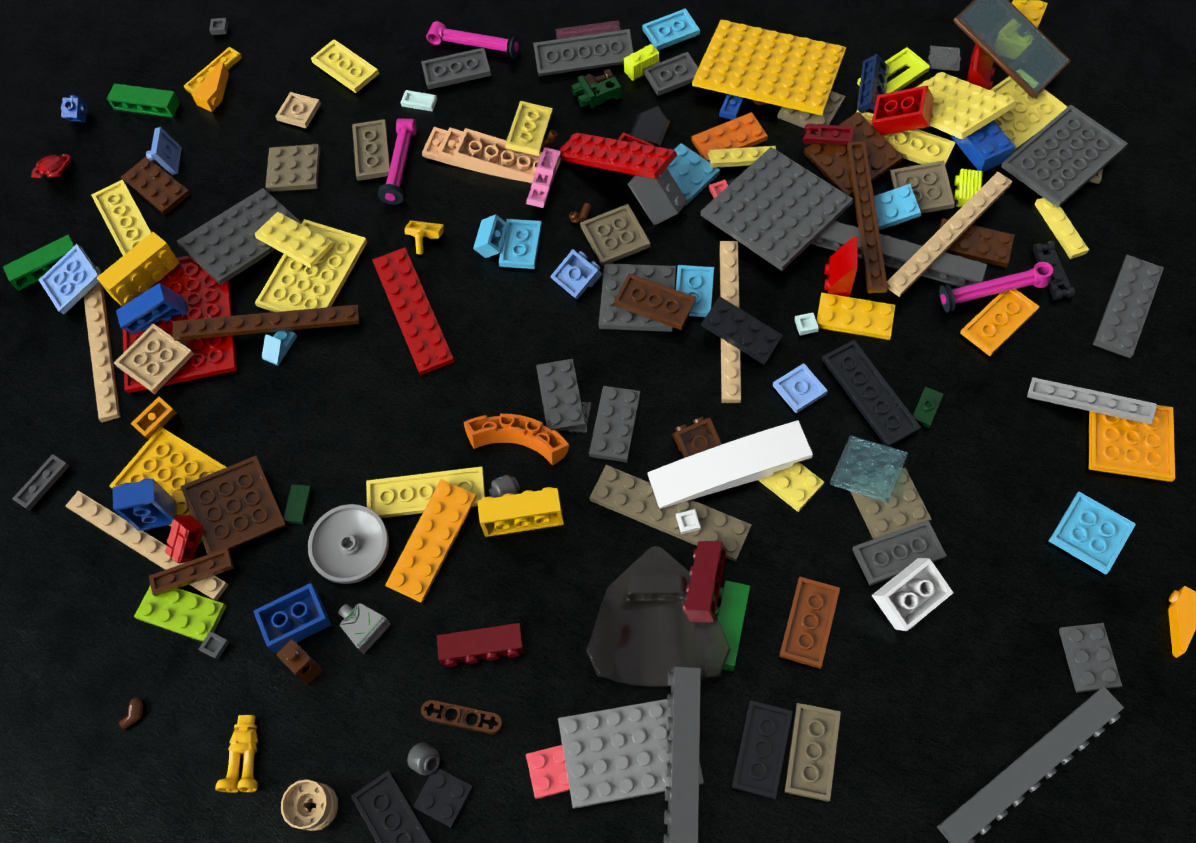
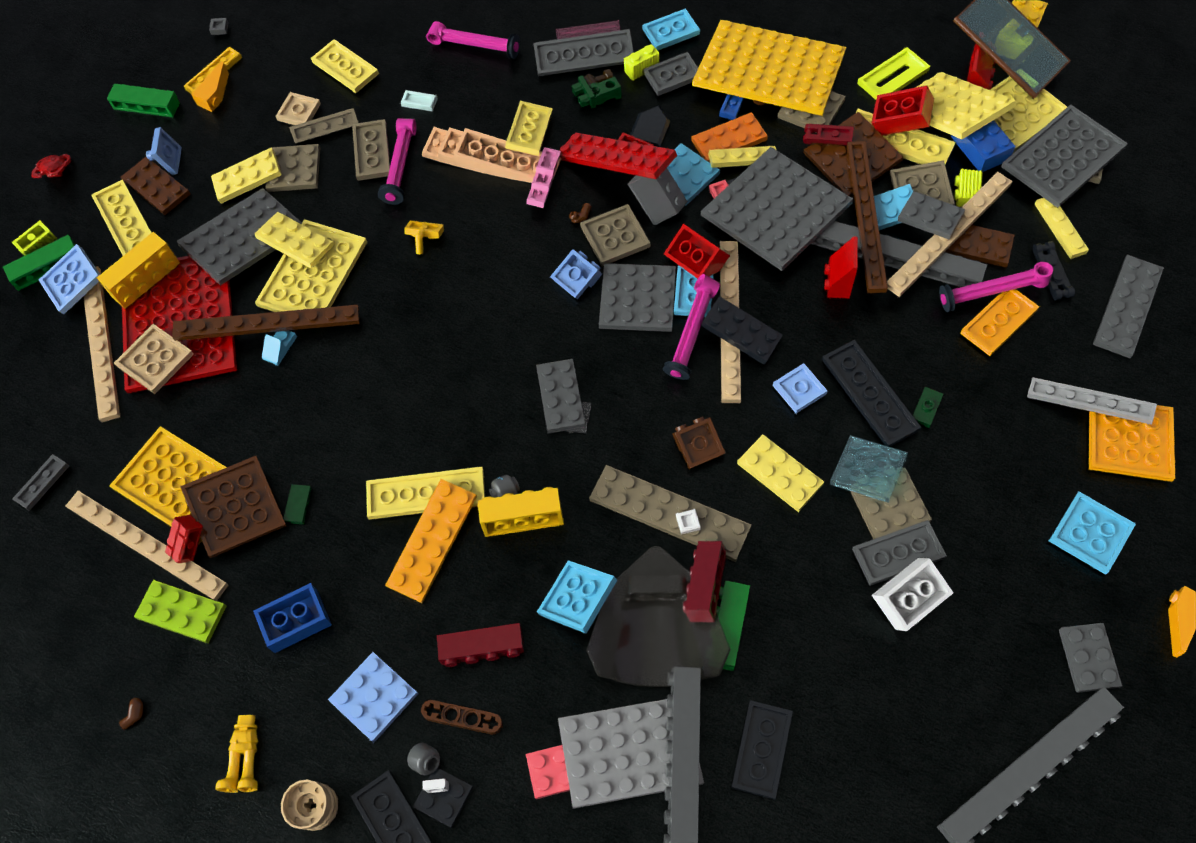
(34, 238): none -> neon yellow brick
(74, 109): blue brick -> none
(144, 504): blue brick -> none
(149, 308): blue wedge -> none
(153, 417): light orange brick -> none
(191, 572): reddish brown plate -> none
(213, 645): dark grey plate -> none
(246, 175): none -> light yellow plate
(297, 659): reddish brown torso -> none
(323, 126): none -> dark tan plate
(348, 544): light grey dish -> none
(362, 625): light grey torso -> none
(373, 697): none -> light blue plate
(413, 311): red plate -> none
(437, 785): none -> white tile
(456, 68): dark grey plate -> none
(490, 236): medium azure brick -> none
(517, 430): orange brick -> none
(520, 244): medium azure plate -> none
(548, 141): reddish brown arm -> none
(577, 596): none -> medium azure plate
(614, 424): dark grey plate -> none
(655, 301): reddish brown plate -> none
(695, 253): none -> red slope
(706, 289): none -> dark pink piece
(730, 464): white slope -> none
(806, 323): light aqua plate -> none
(809, 622): dark orange plate -> none
(812, 752): dark tan plate -> none
(855, 316): yellow plate -> none
(872, 82): dark blue fence -> none
(931, 215): none -> dark grey plate
(944, 58): clear piece -> none

